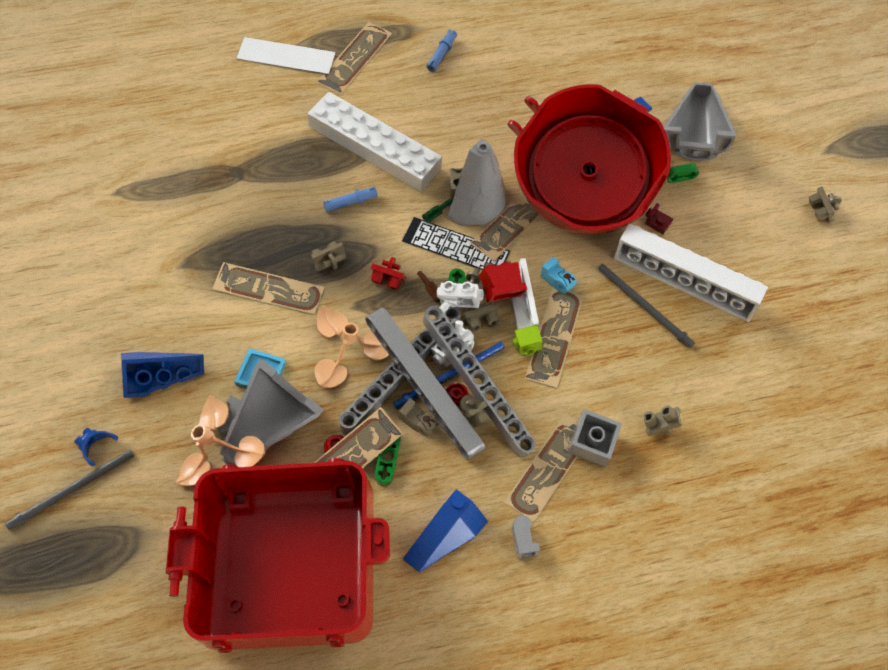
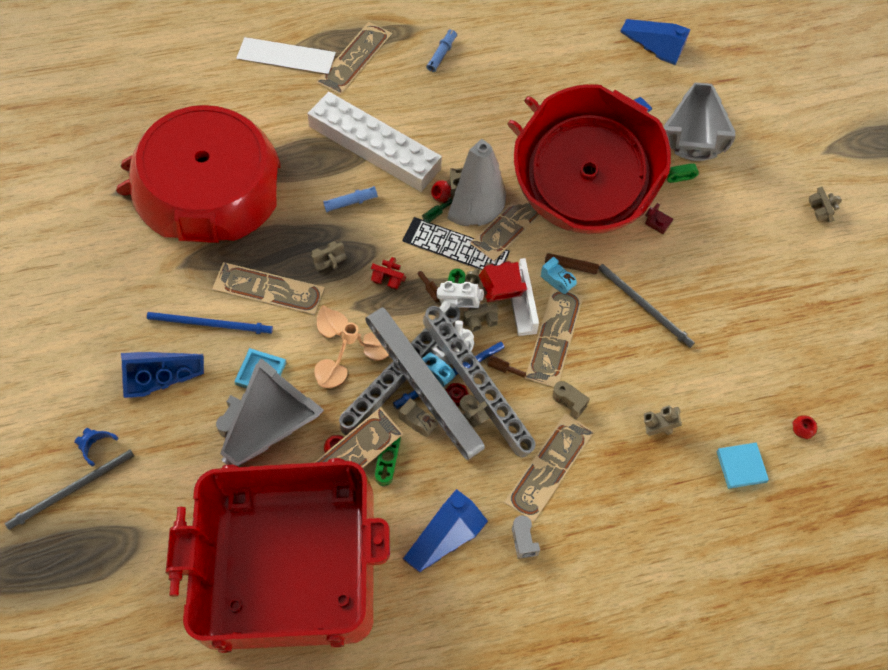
(206, 199): none -> red container
(215, 415): light nougat plant -> none
(258, 328): none -> blue bar
(440, 369): none -> medium azure leg
(441, 191): none -> red plate
(503, 366): none -> reddish brown axle
(527, 340): lime brick -> none
(570, 397): none -> dark tan leg
(574, 264): none -> reddish brown axle
(594, 438): light grey brick -> none
(661, 38): none -> blue wedge
(690, 272): white brick -> none
(742, 465): none -> medium azure tile
(800, 430): none -> red plate

